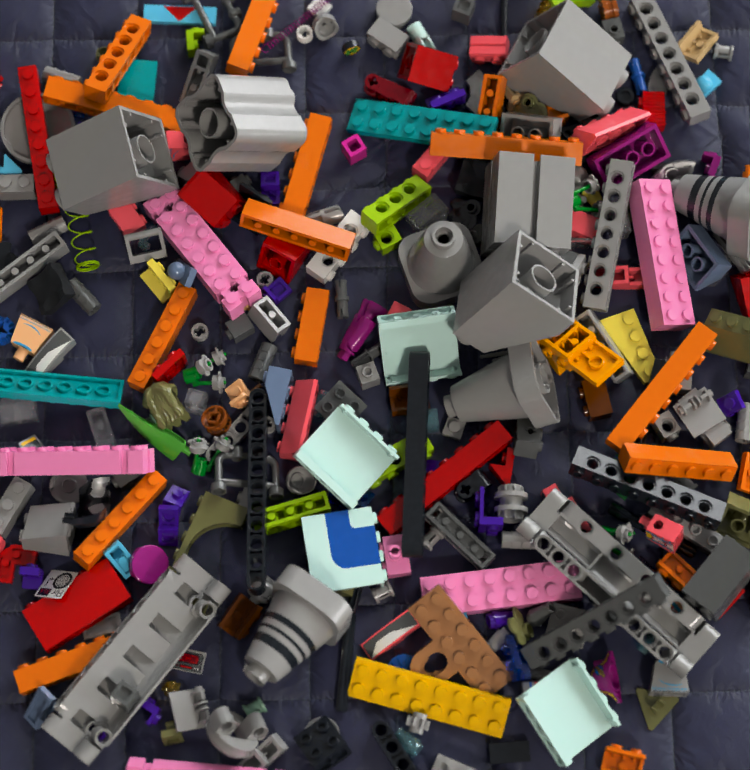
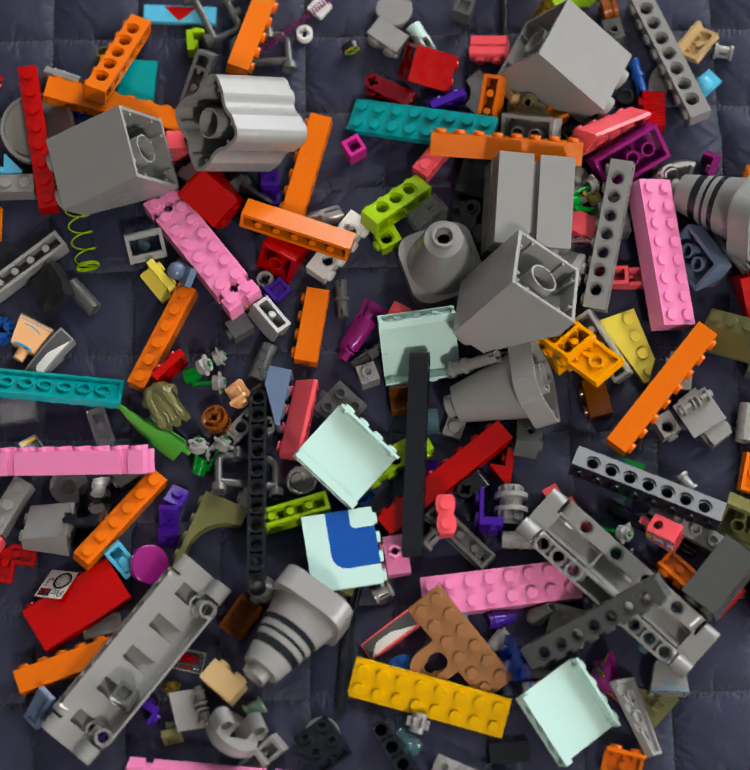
(31, 576): dark purple bracket -> none
(45, 229): light grey axle -> none
(128, 219): coral brick -> none
(196, 401): clear brick -> none
(203, 337): light grey bush -> none
(224, 682): none -> tan brick
(325, 26): light grey piece -> none
(445, 516): none -> coral brick
(467, 365): none -> light grey pin
(518, 627): olive plate -> none
(636, 714): none -> light grey wing
(677, 462): orange brick -> none
(731, 403): dark purple bracket -> none

